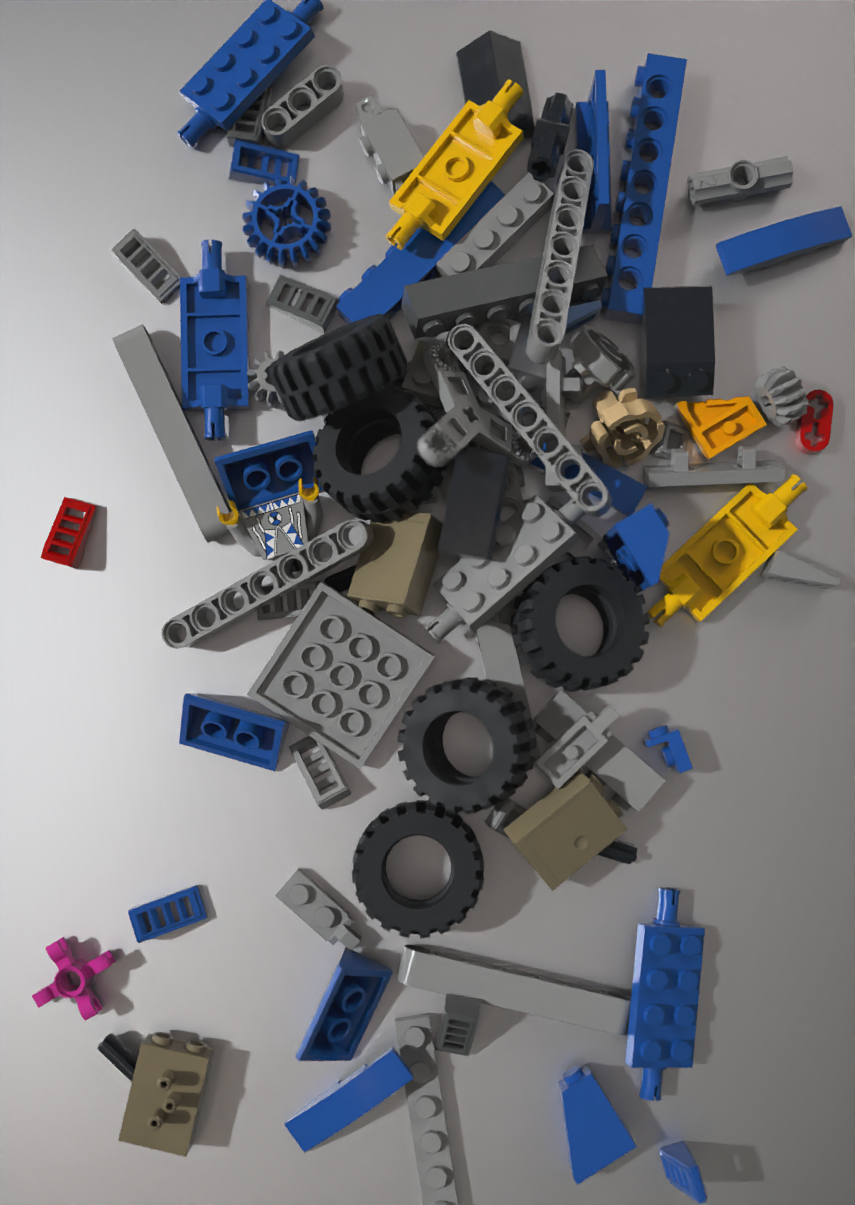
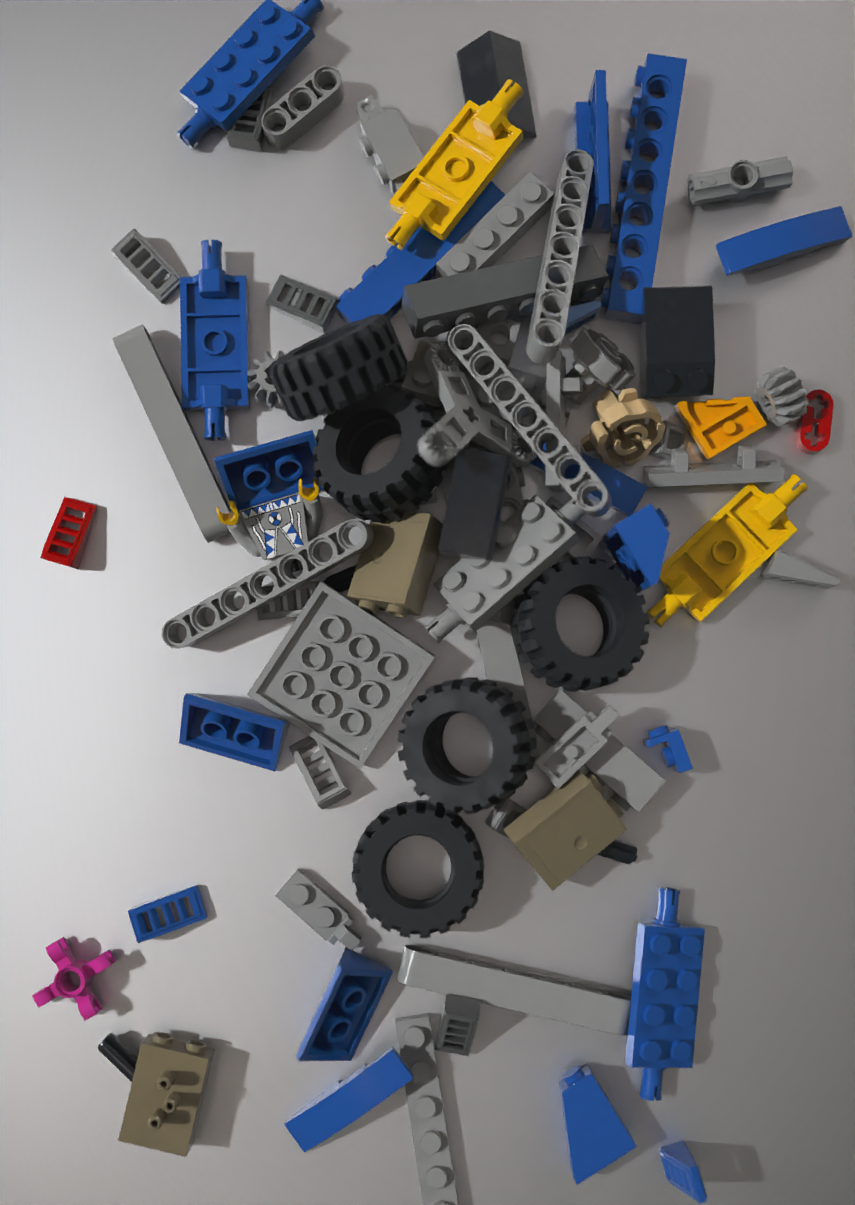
(254, 151): blue slope -> none
(265, 209): blue gear -> none
(550, 137): black piece -> none

